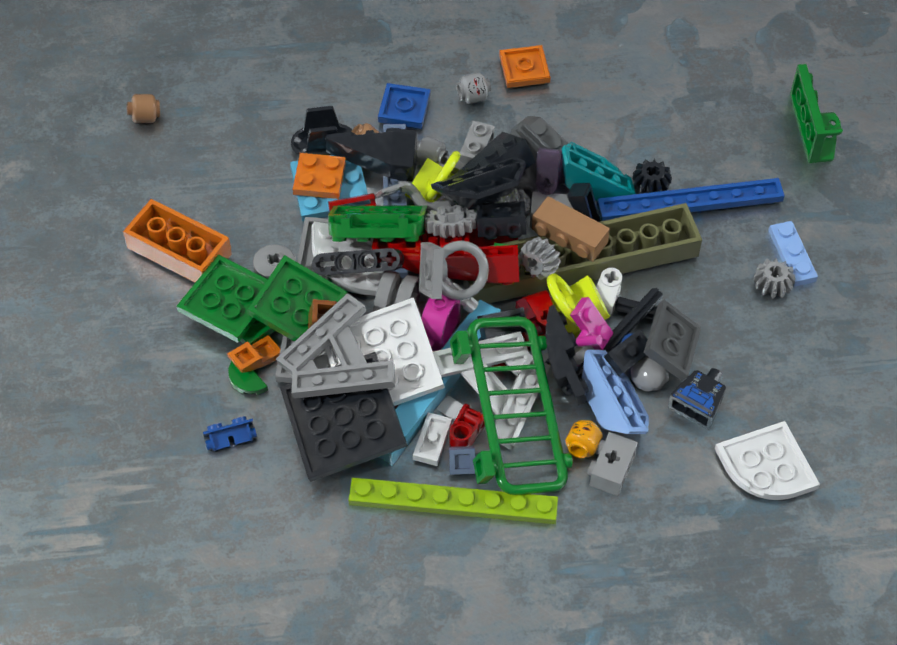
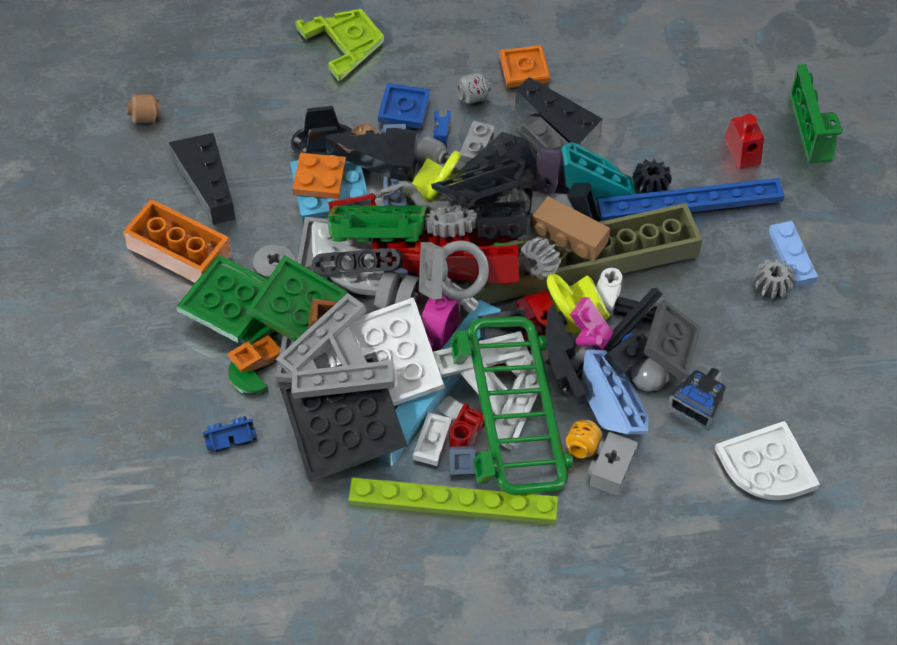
(203, 170): none -> black wedge
(352, 34): none -> lime wing
(442, 131): none -> blue plate
(563, 115): none -> black wedge
(743, 134): none -> red torso

